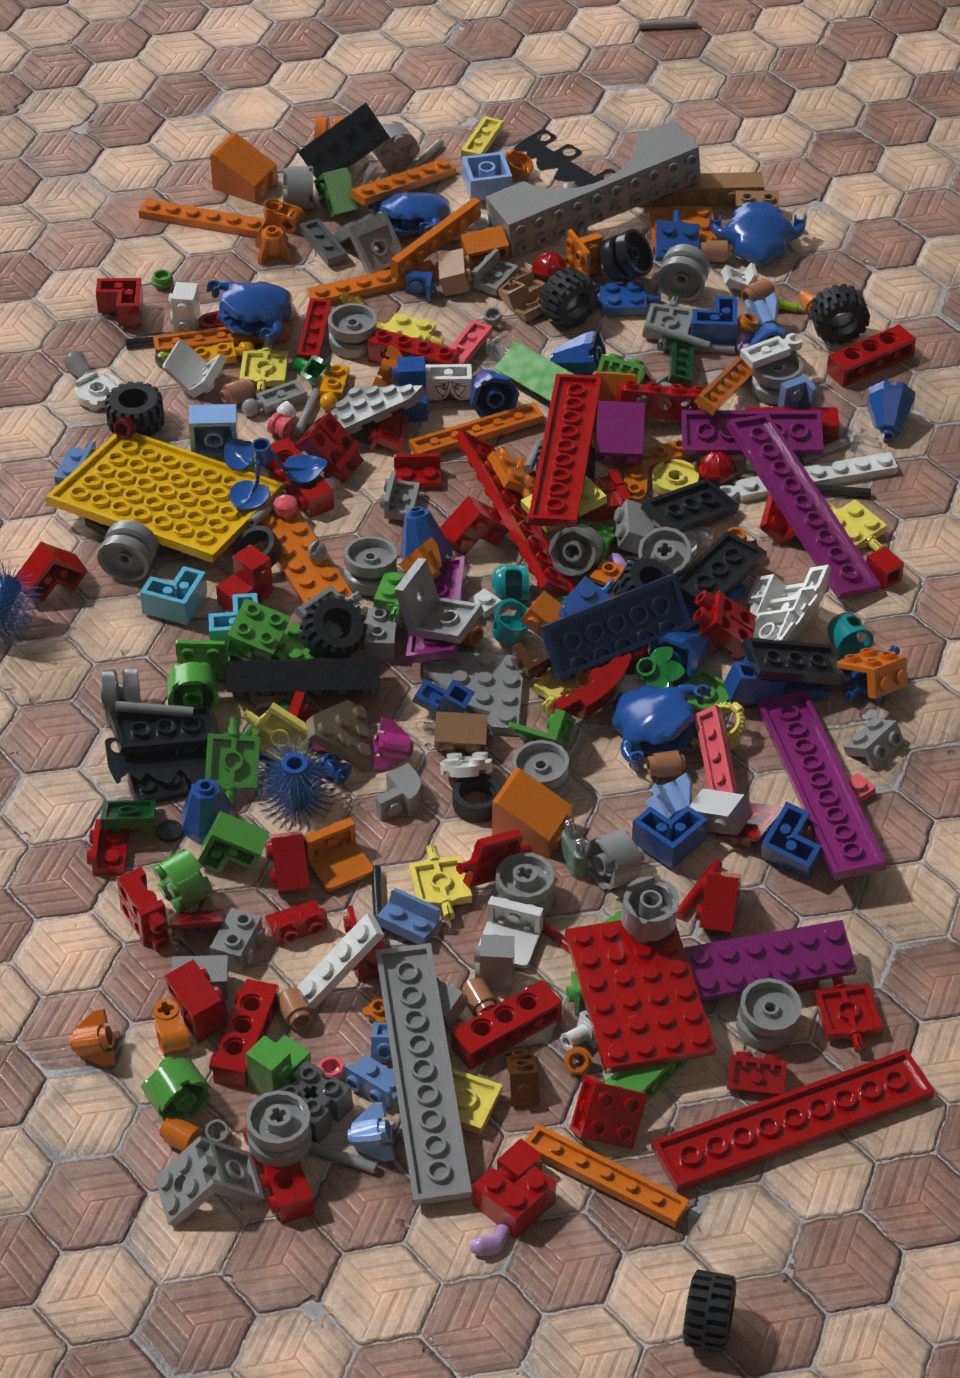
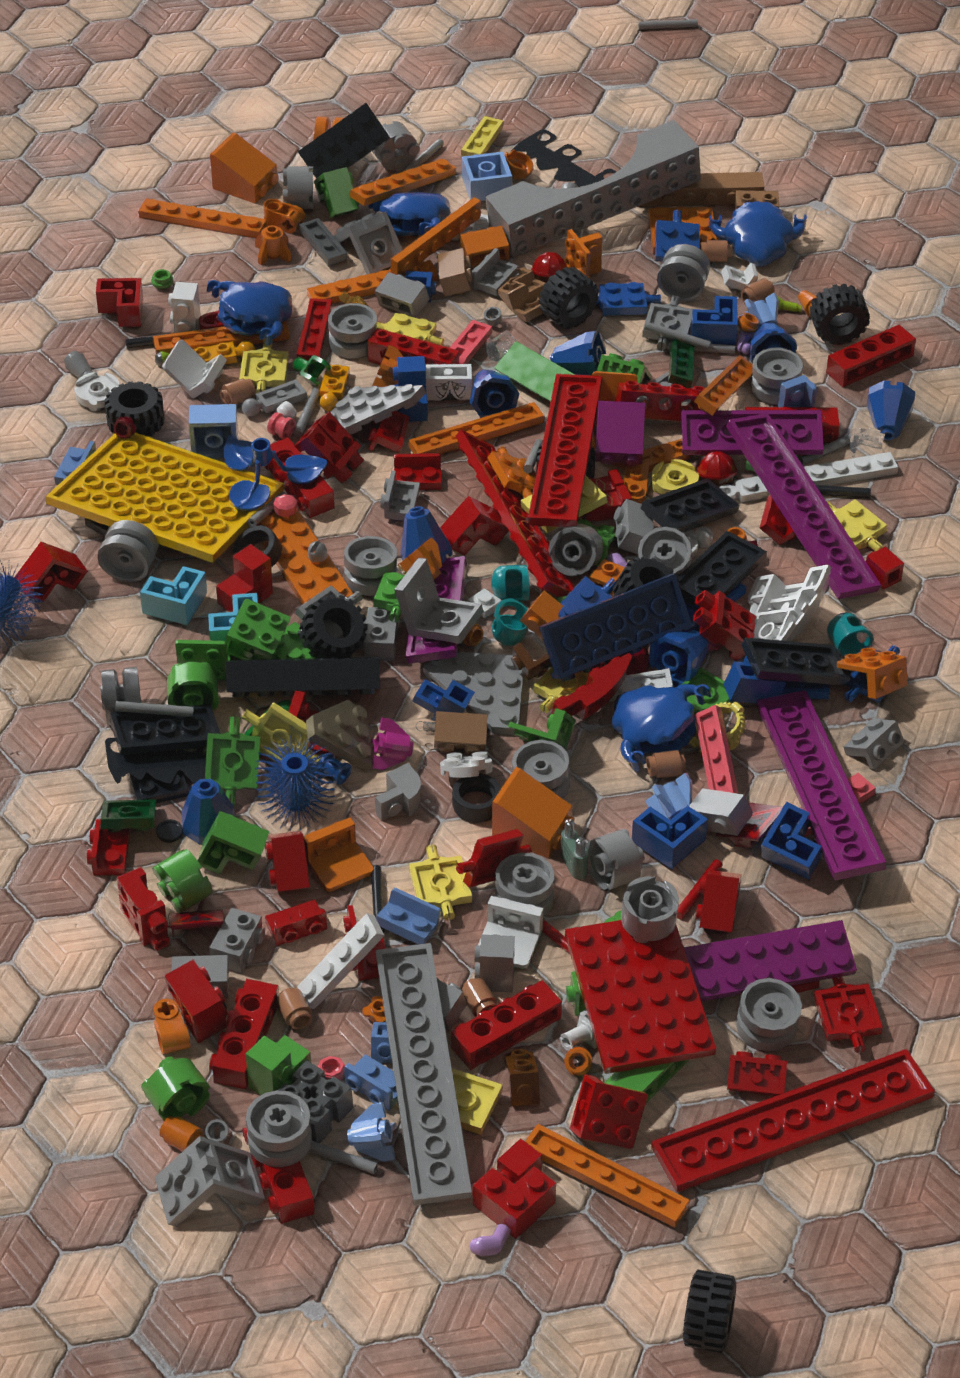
(93, 1039): orange brick -> none
(402, 294): none -> light grey brick
(626, 256): black wheel -> none
(664, 669): green plate -> none
(770, 350): white plate -> none

